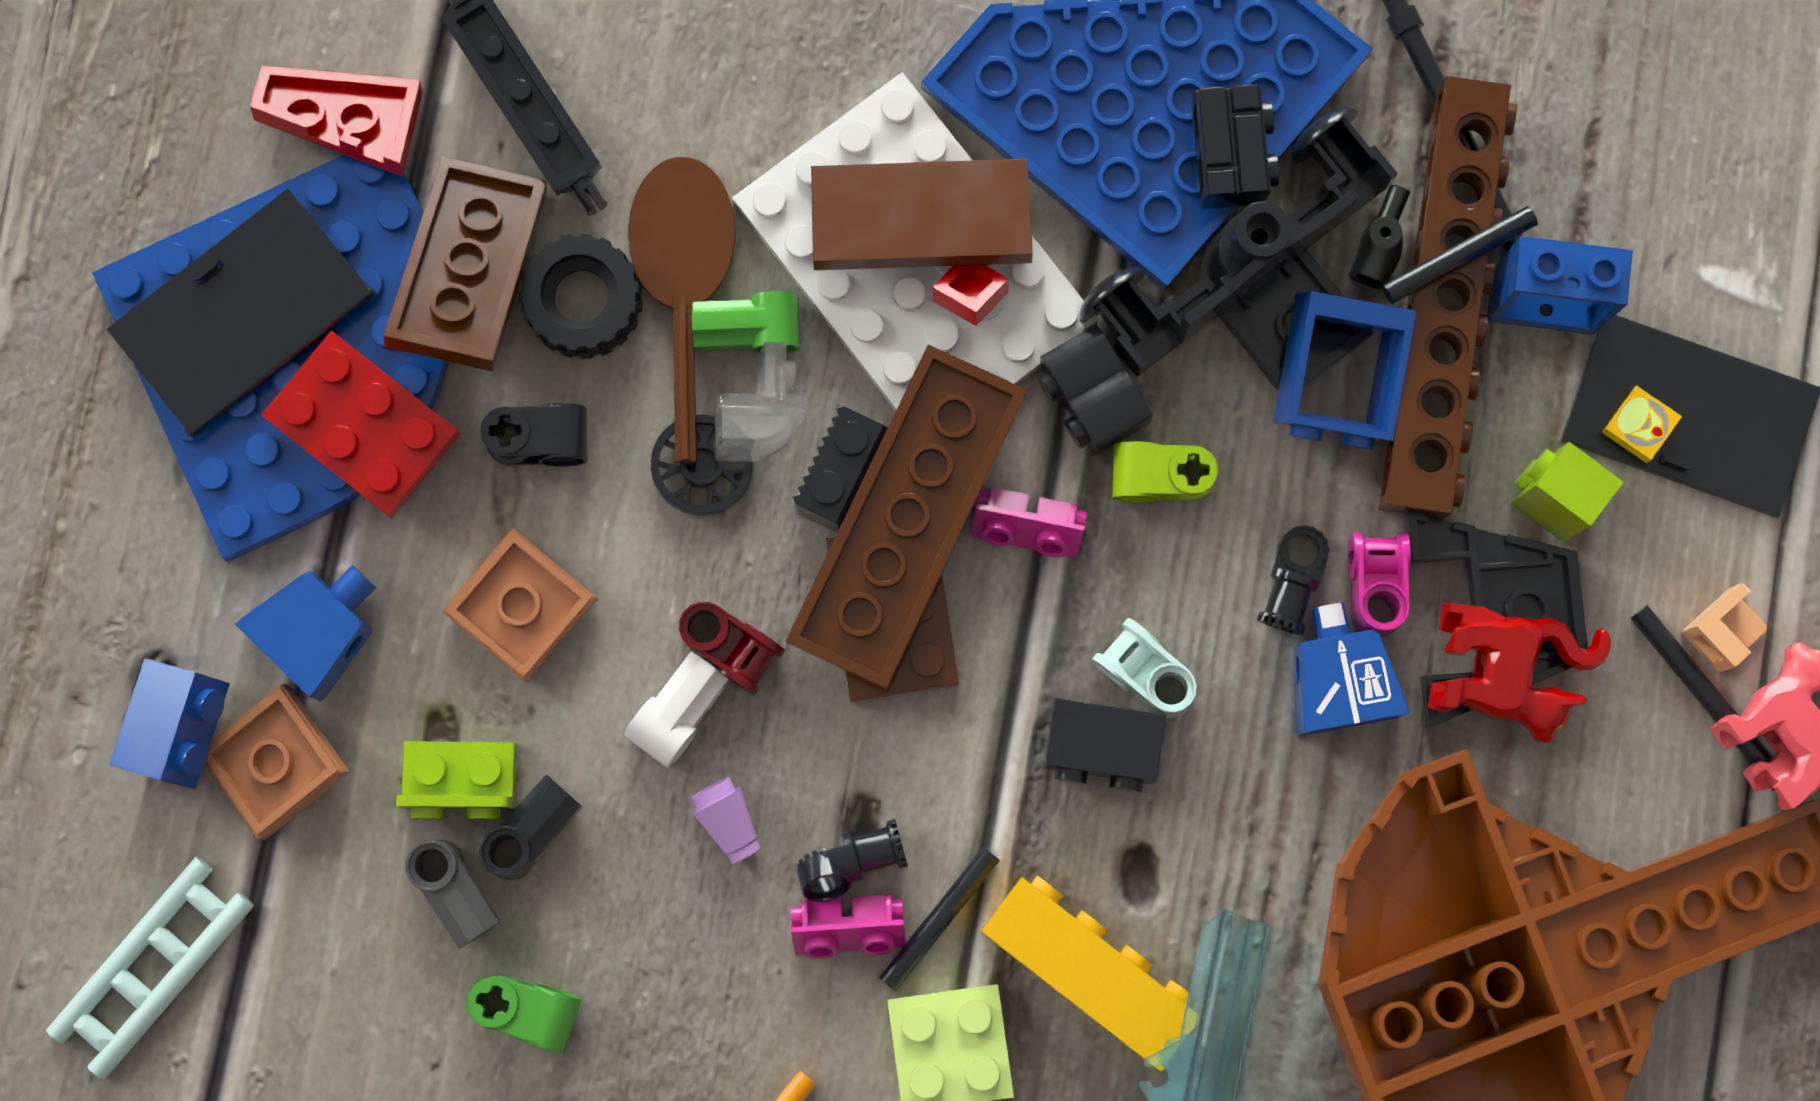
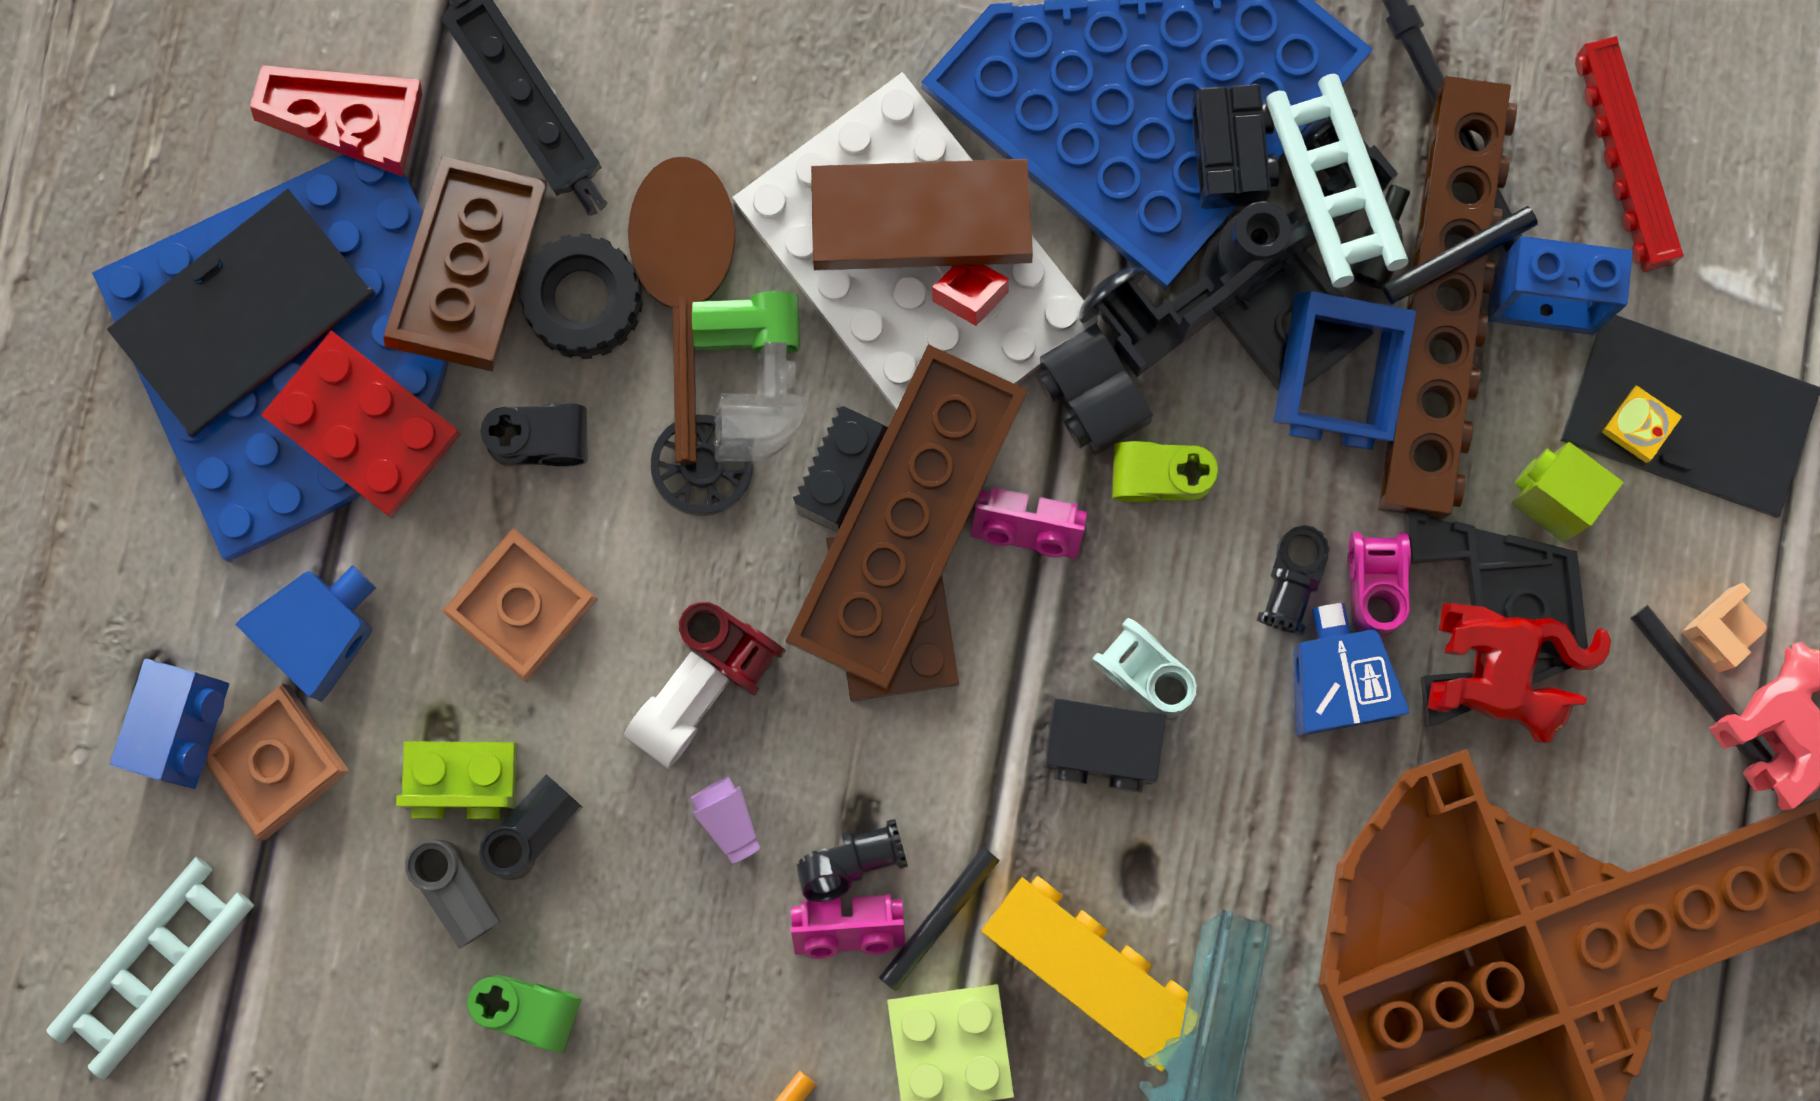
(1322, 209): none -> light aqua bar
(1628, 154): none -> red piece

